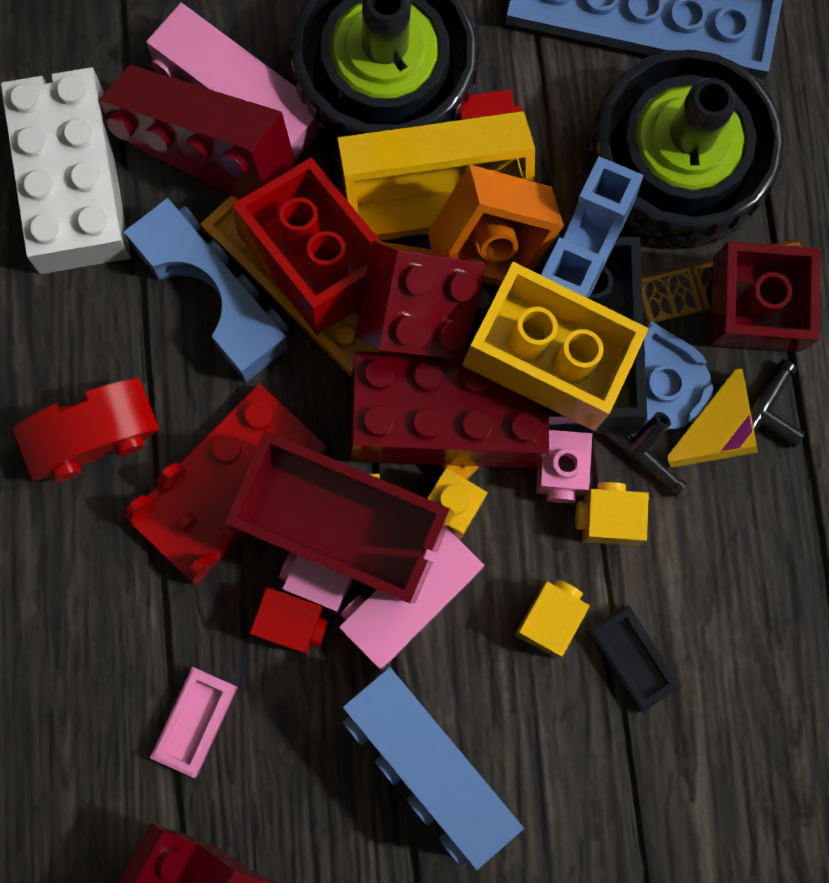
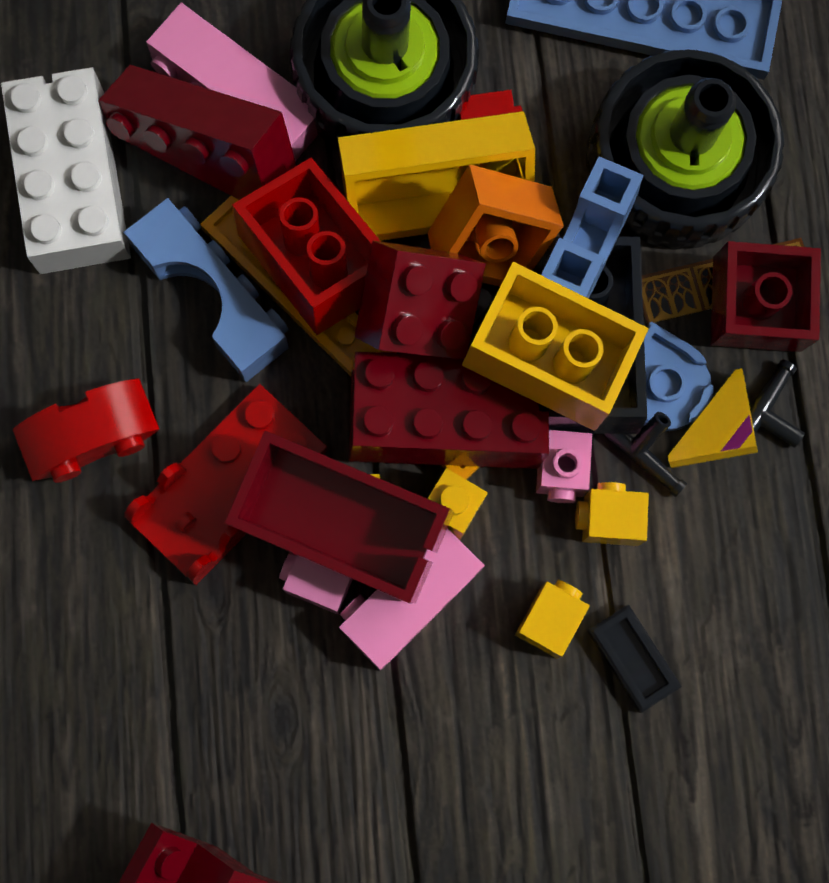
(194, 722): bright pink tile -> none
(289, 621): red brick -> none
(433, 768): medium blue piece -> none

